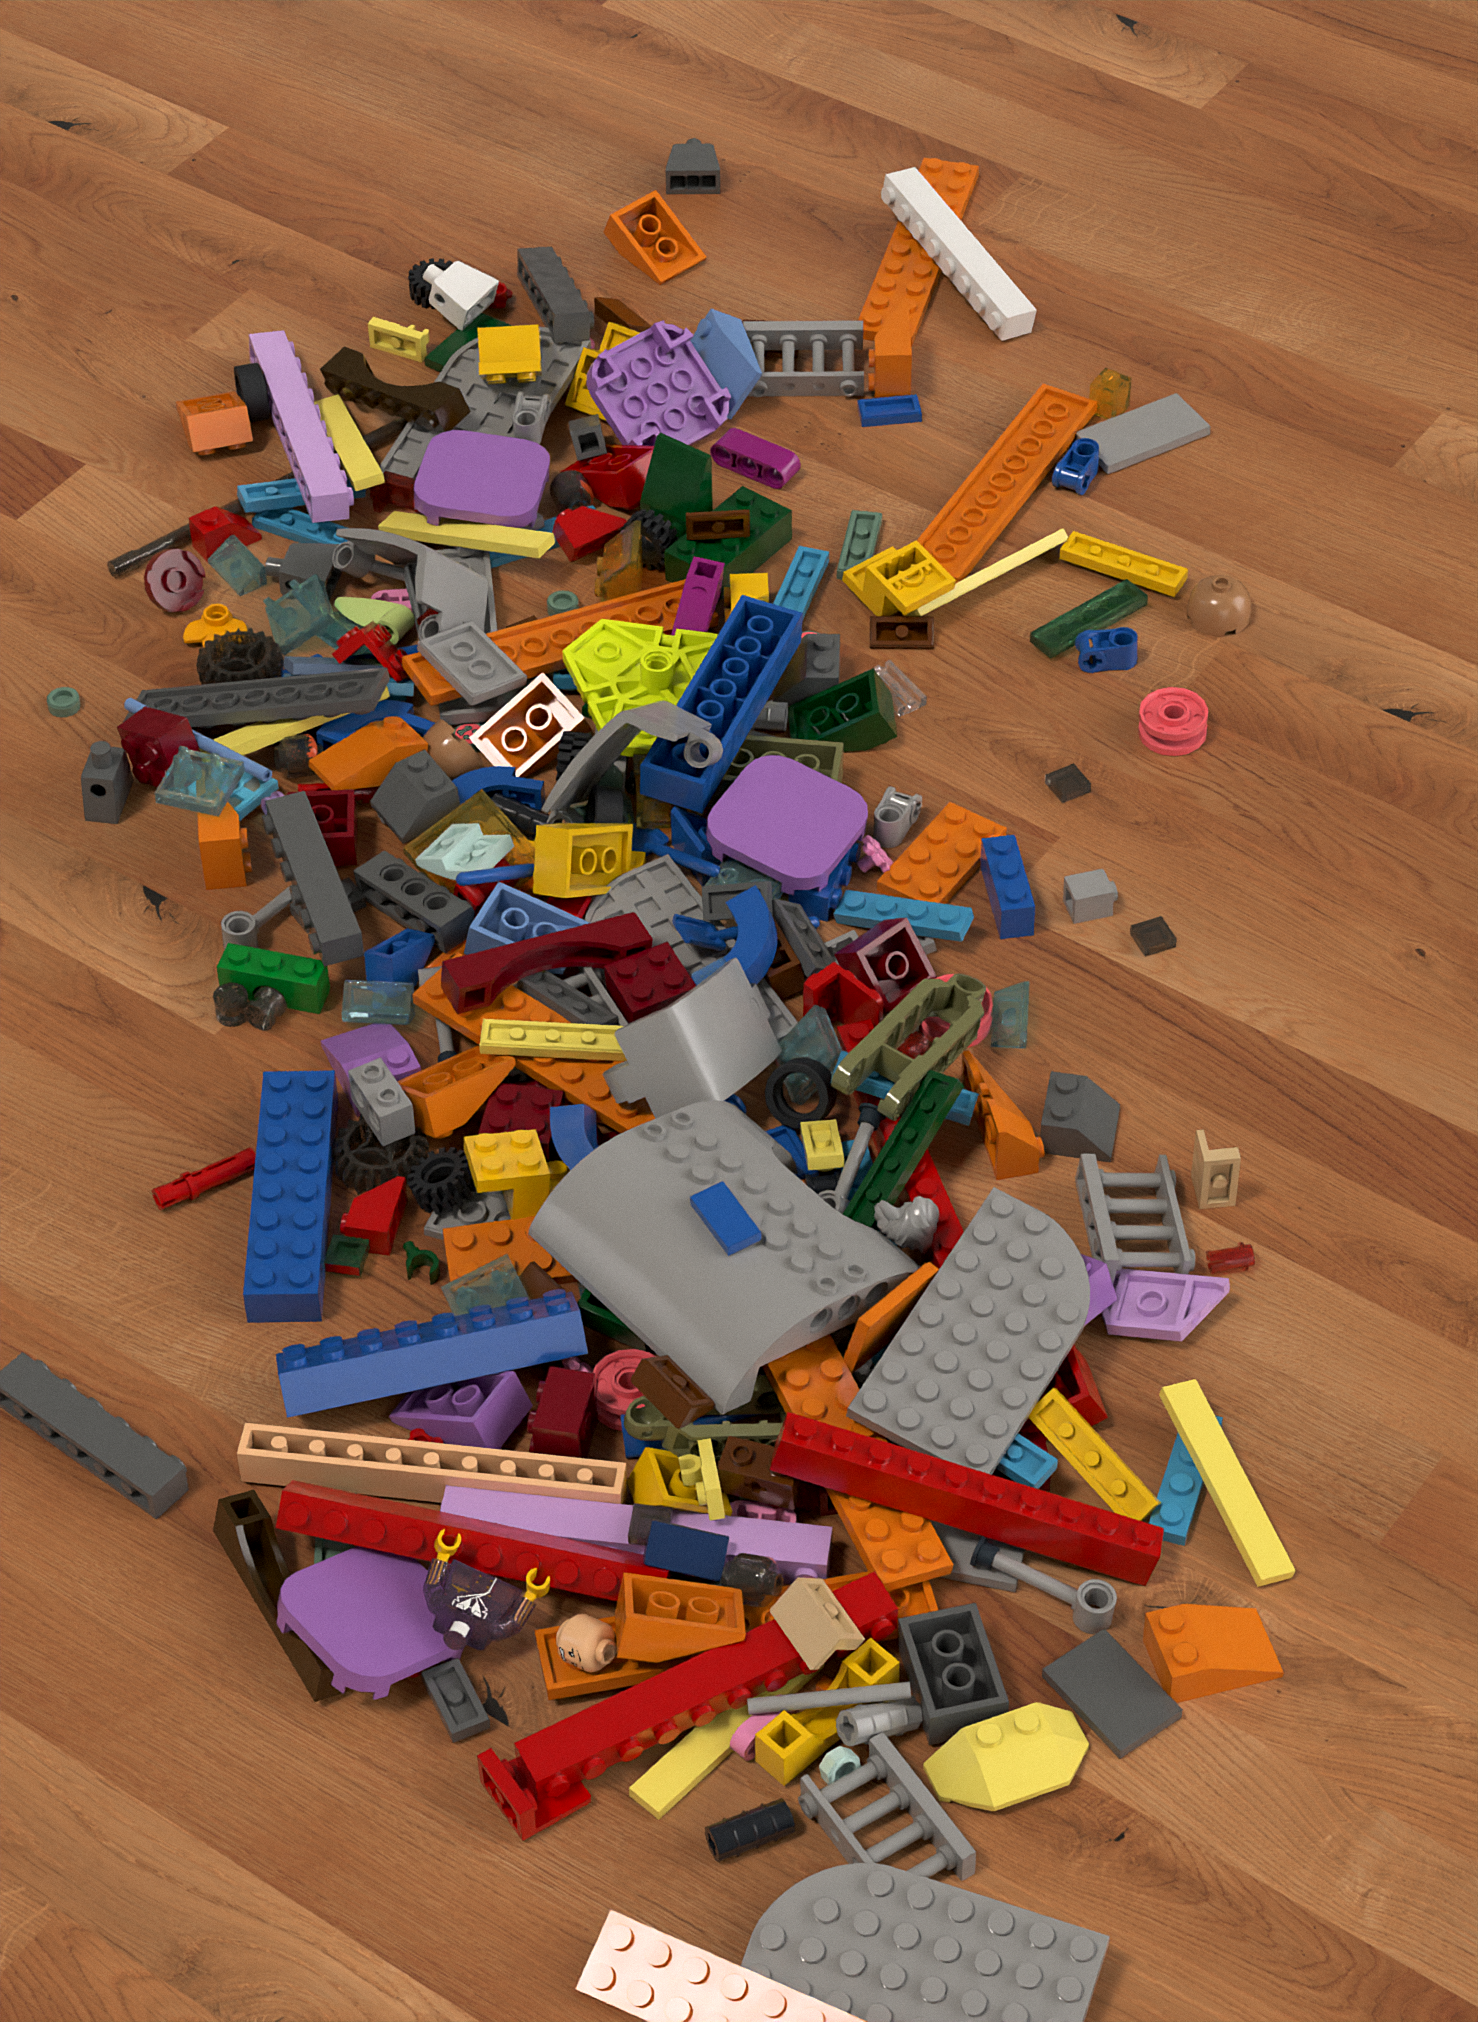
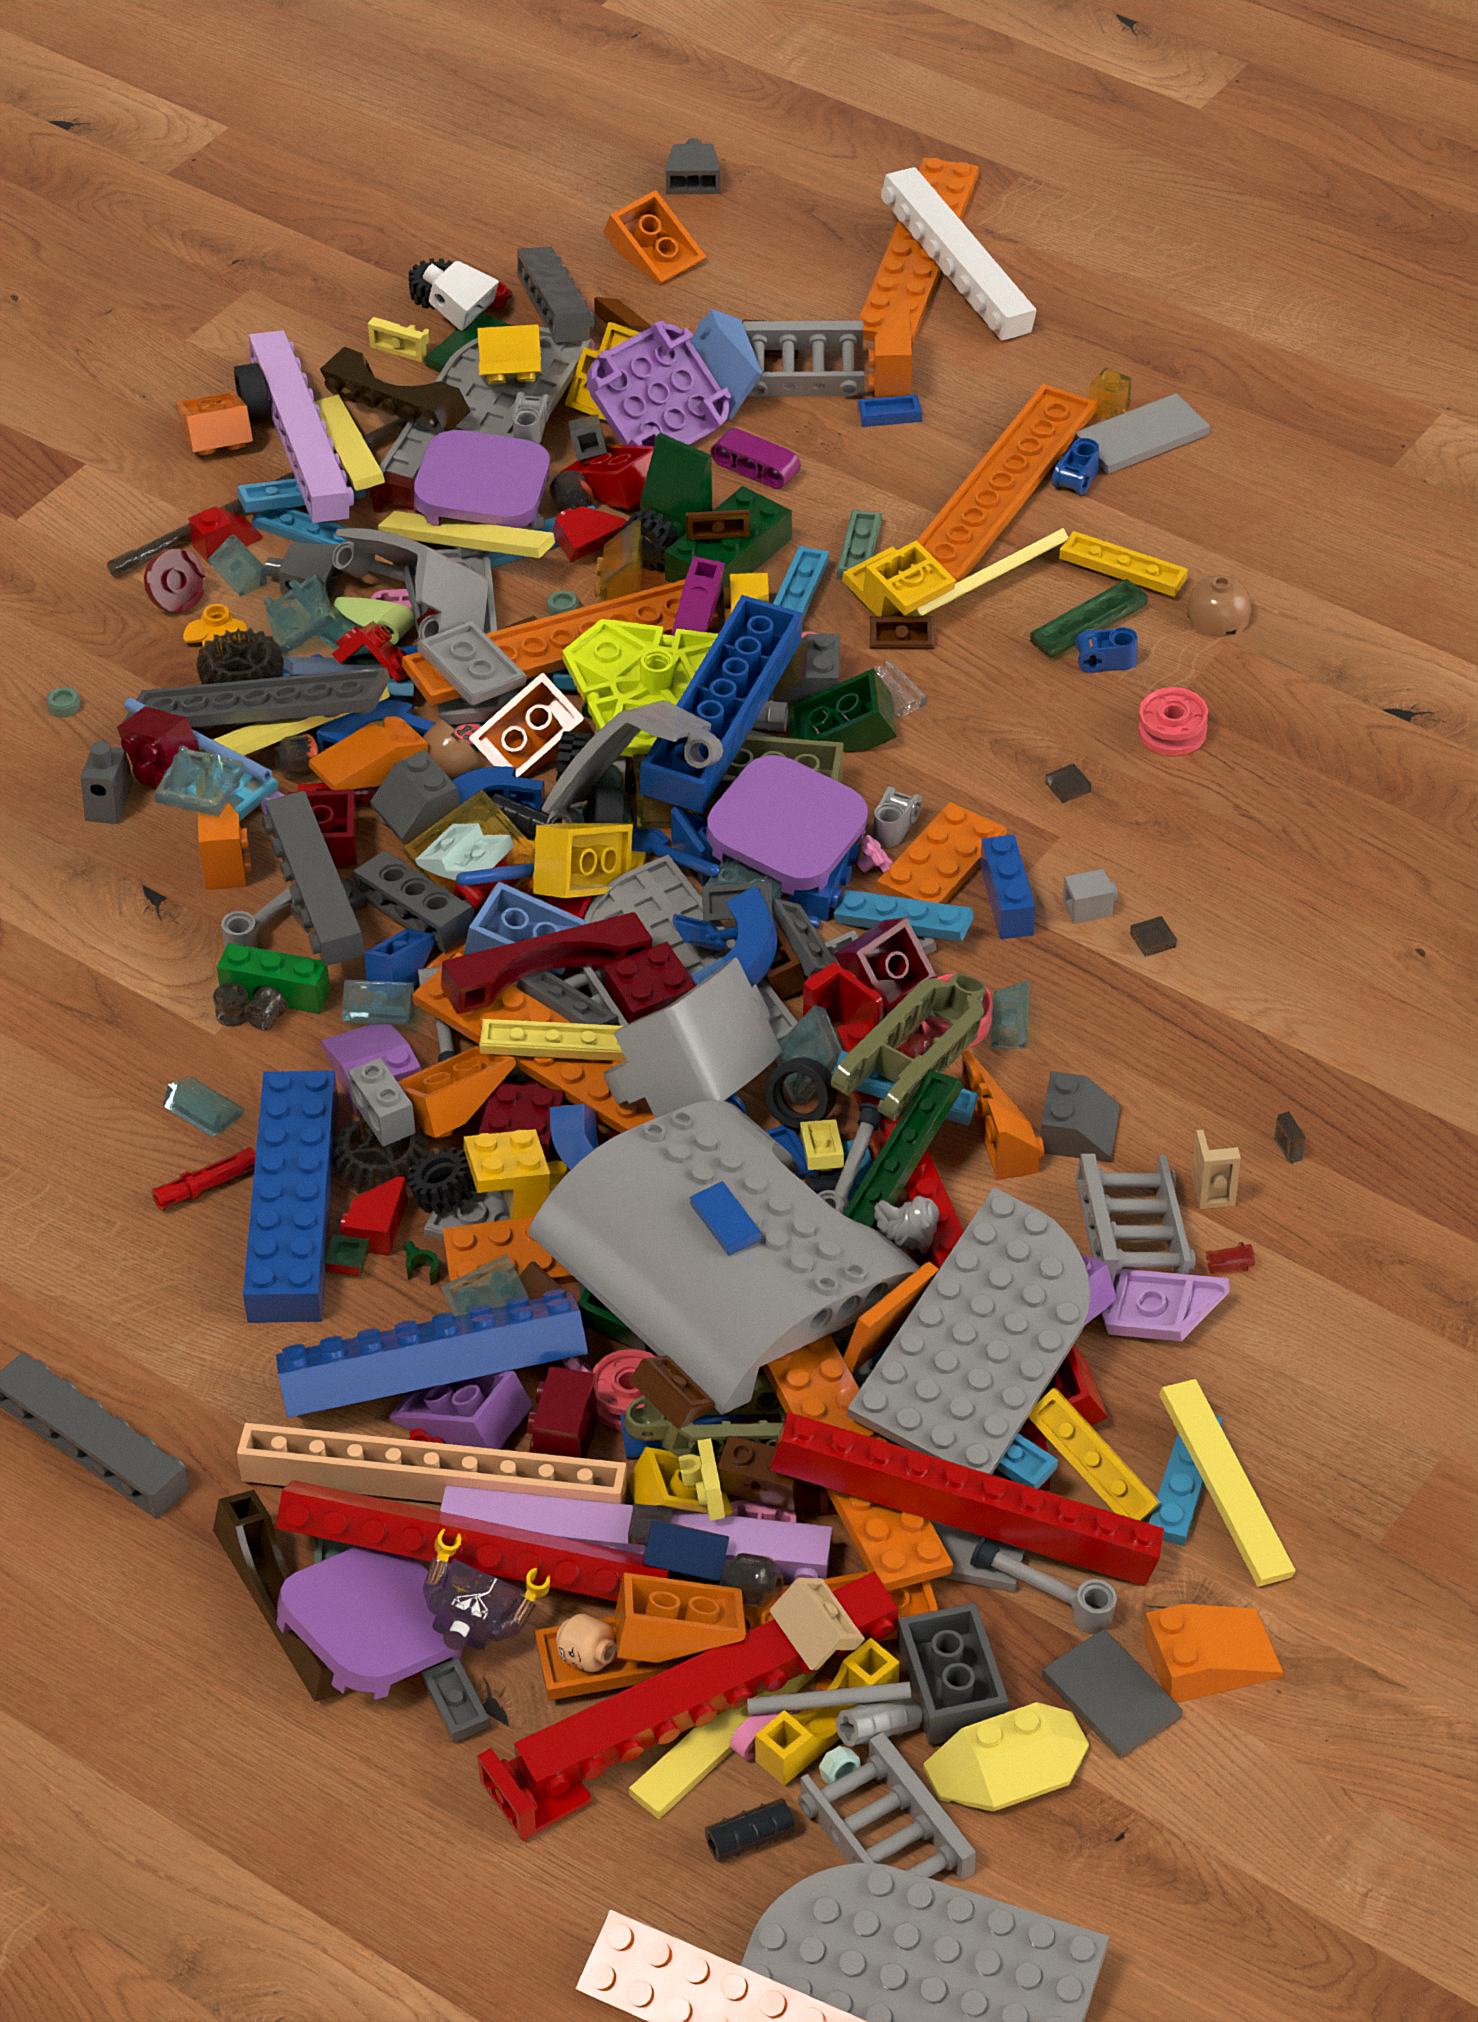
(201, 1105): none -> clear light blue slope
(1289, 1137): none -> clear smoke tile

